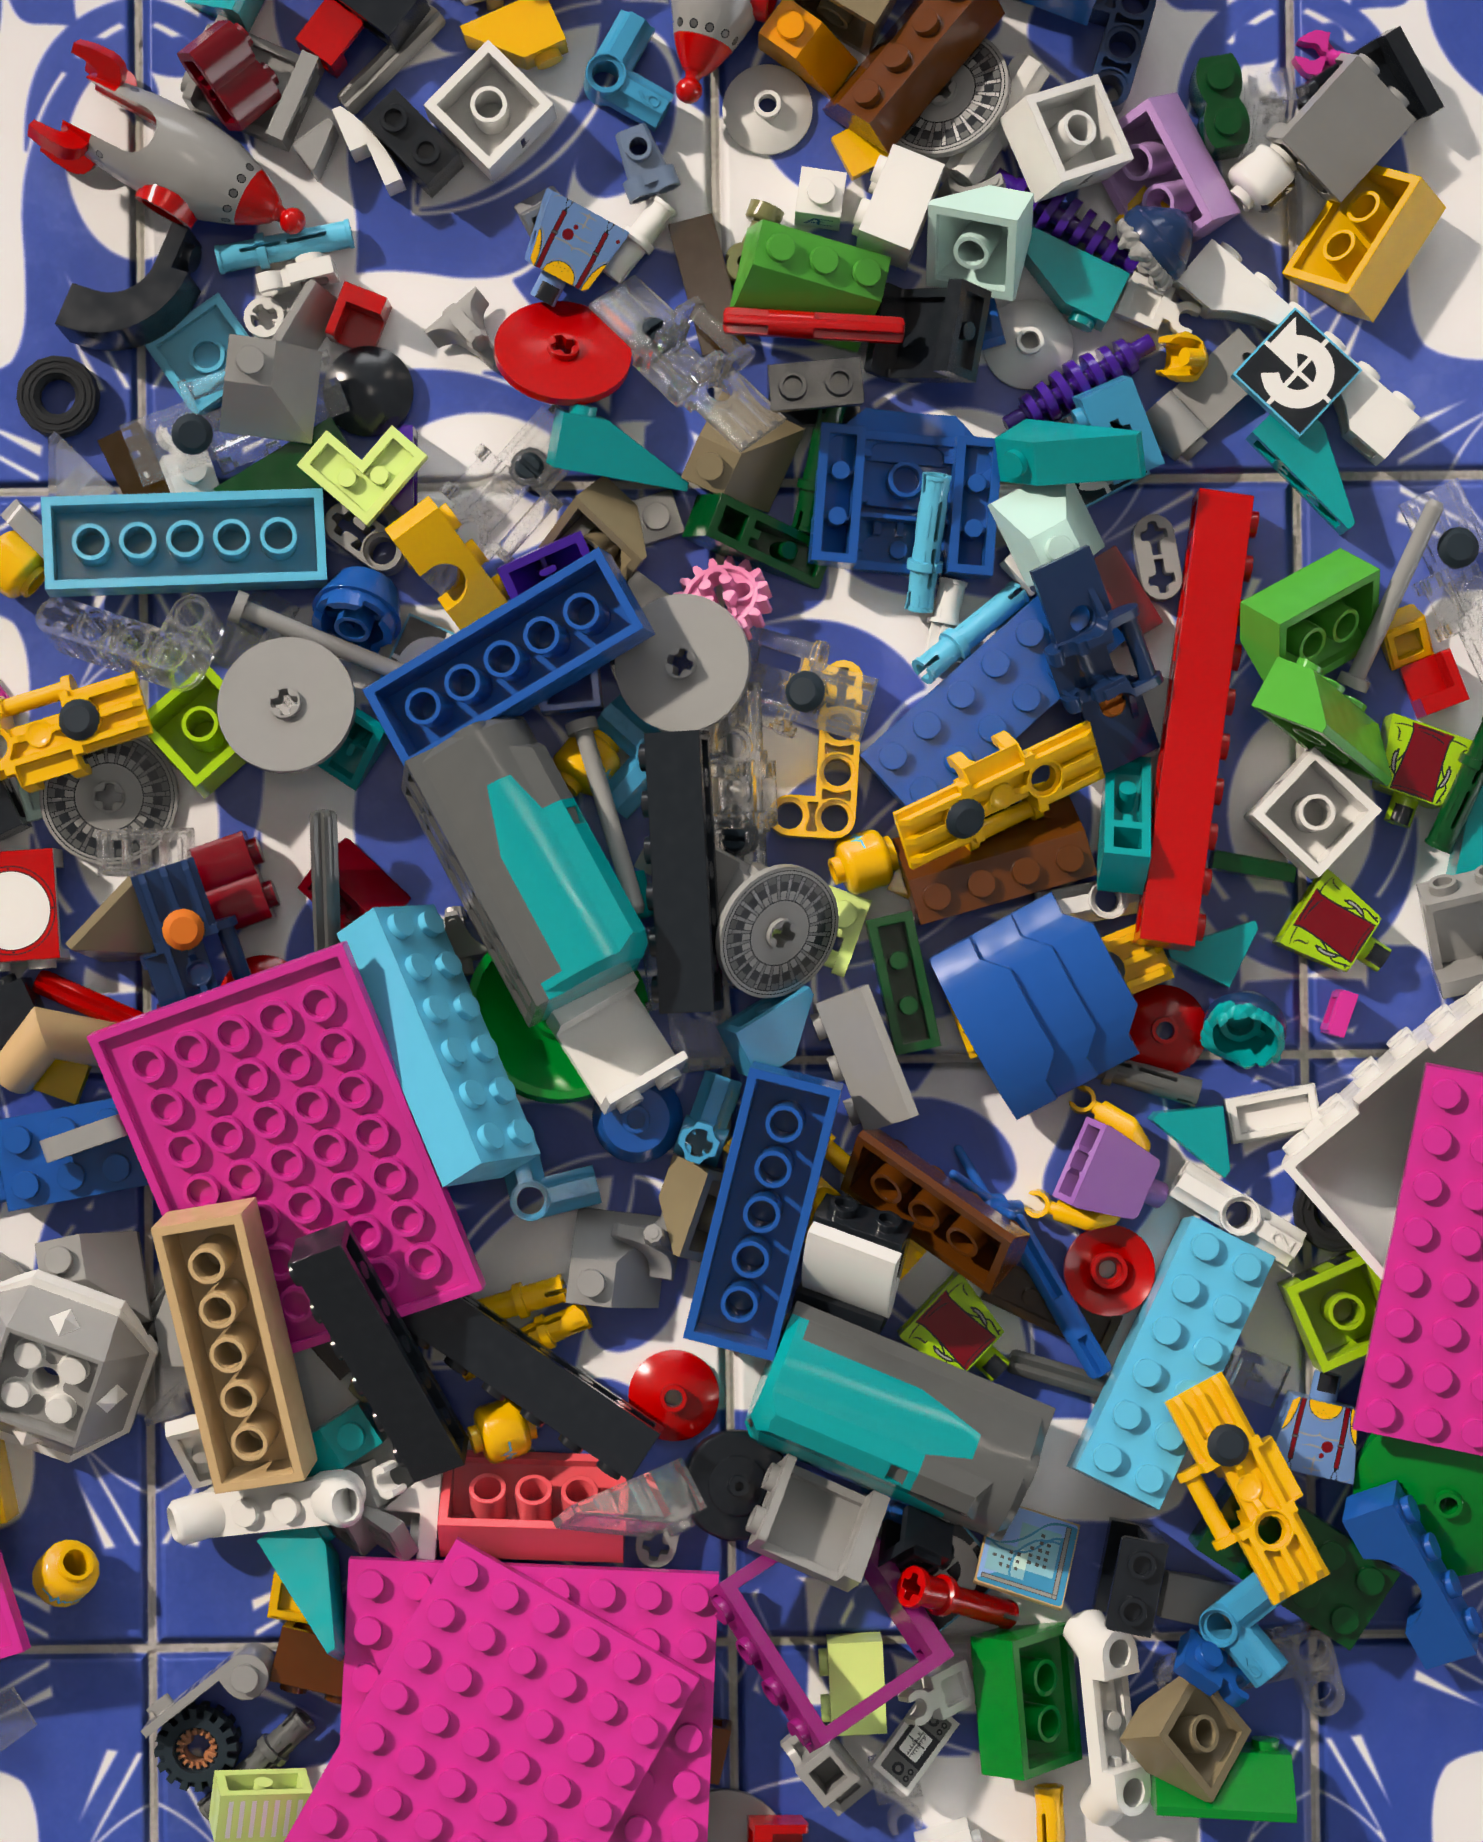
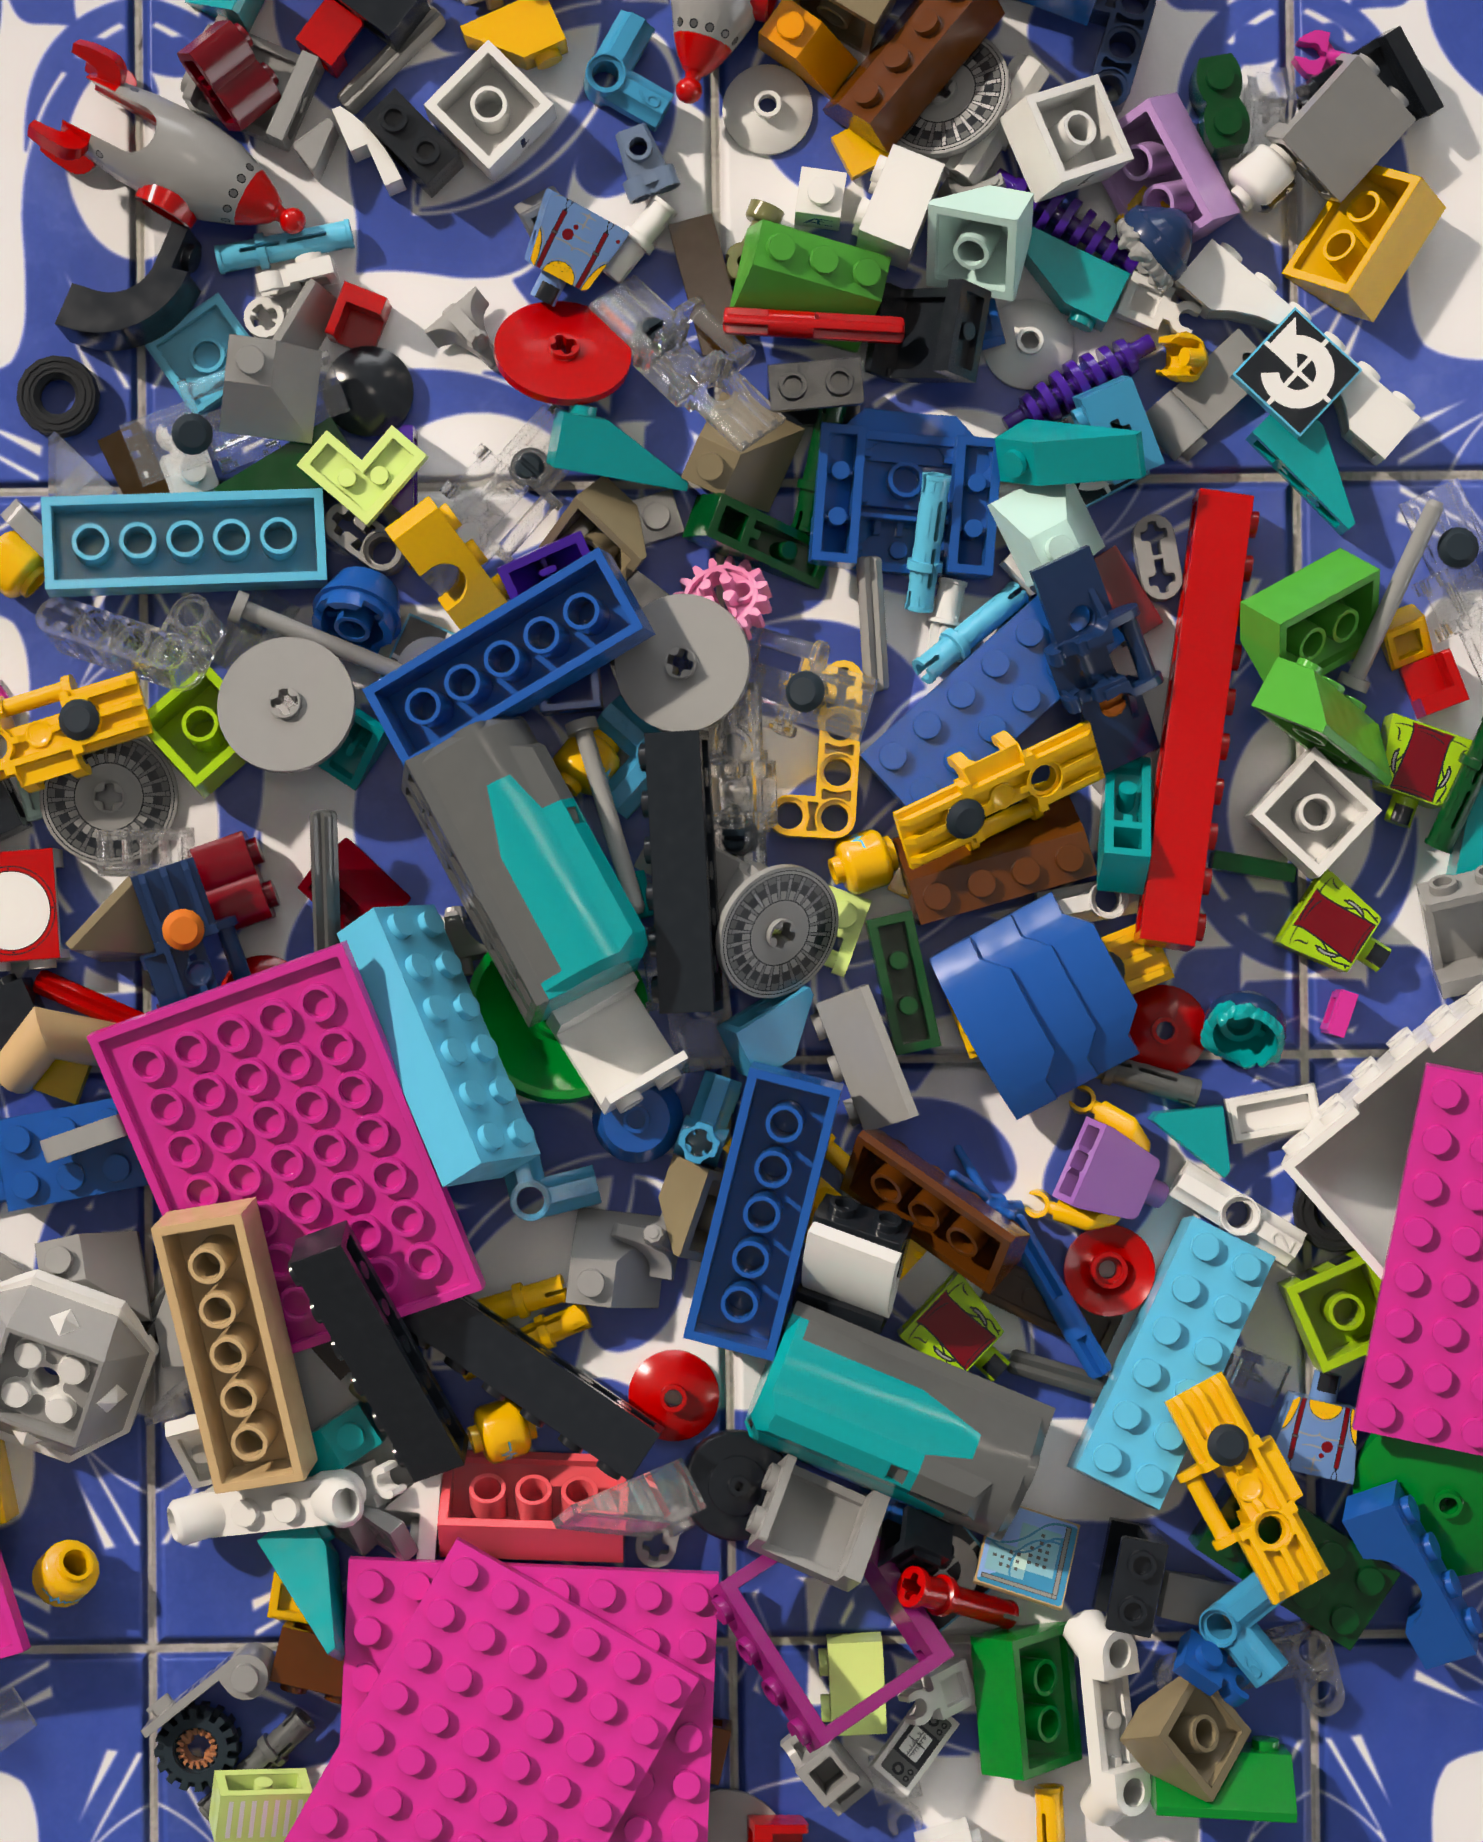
(872, 619): none -> light grey axle
(1218, 953): teal slope -> none

